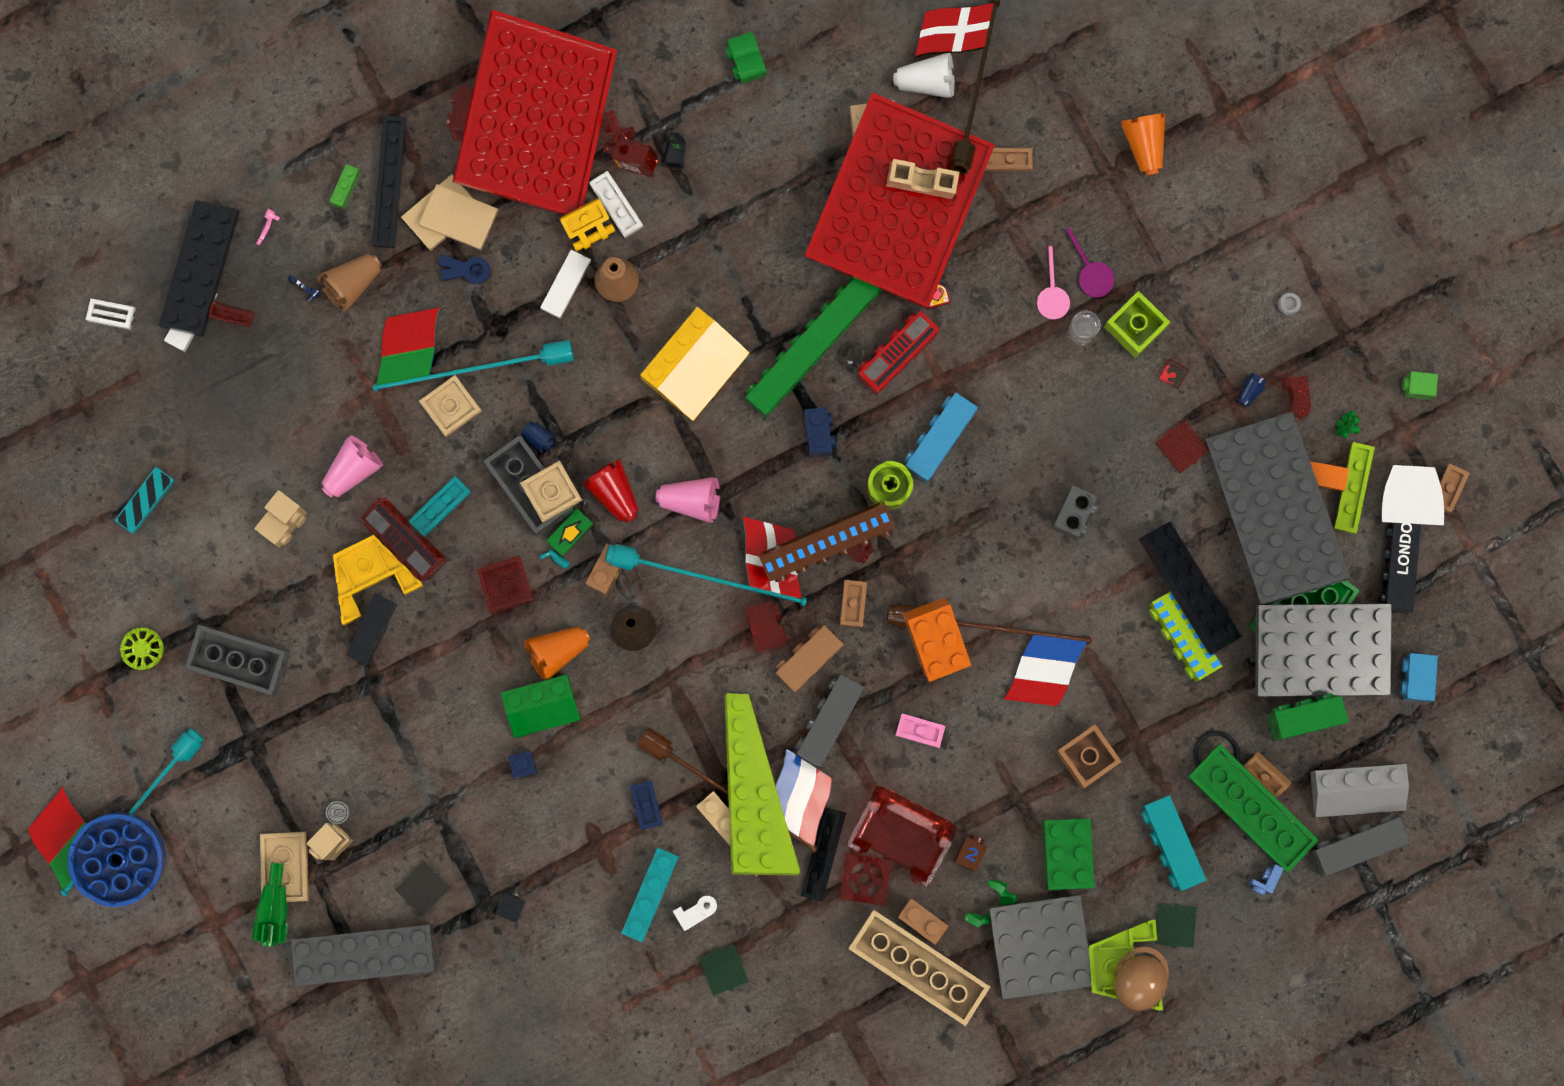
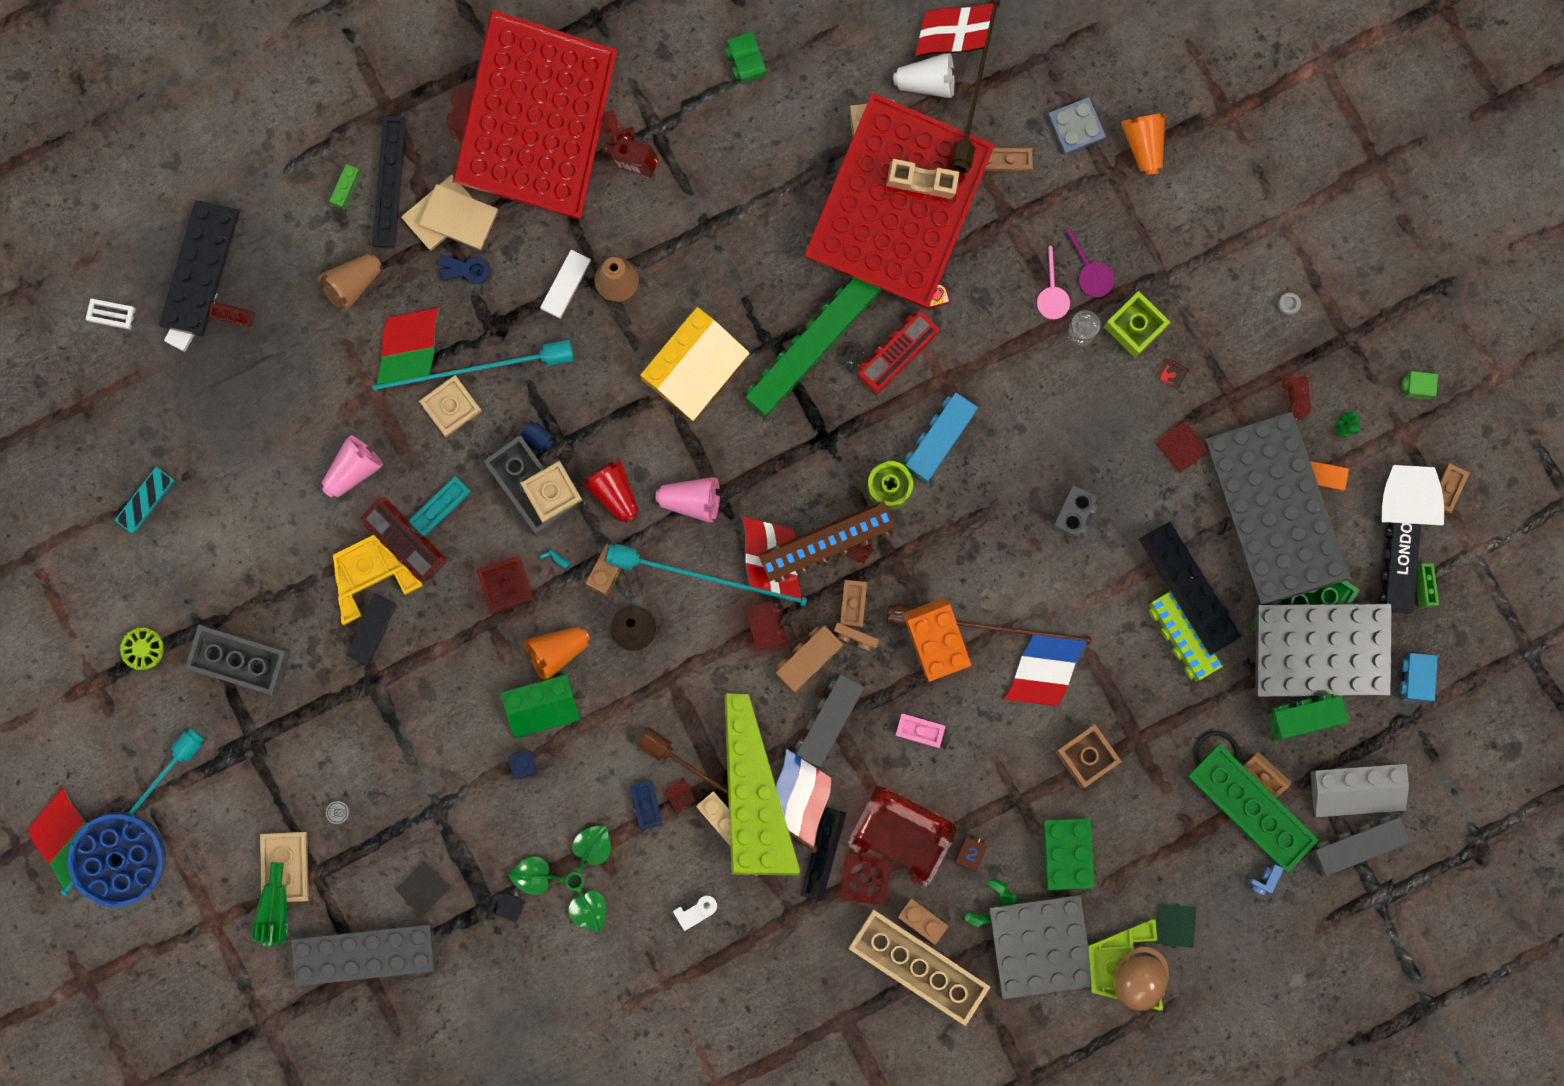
(270, 214): bright pink piece -> none
(281, 519): tan brick -> none
(314, 293): dark blue piece -> none
(329, 842): tan arch -> none
(569, 532): green tile -> none
(583, 219): yellow plate -> none
(588, 909): none -> green plant
(616, 204): white tile -> none
(650, 895): teal brick -> none
(674, 151): black rock -> none
(680, 795): none -> clear red tile
(723, 969): clear green piece -> none
(818, 433): dark blue brick -> none
(864, 641): none -> medium nougat plate
(1076, 126): none -> light grey piece
(1173, 844): teal brick -> none
(1251, 389): dark blue cone -> none
(1352, 498): lime plate -> none
(1426, 586): none -> bright green piece

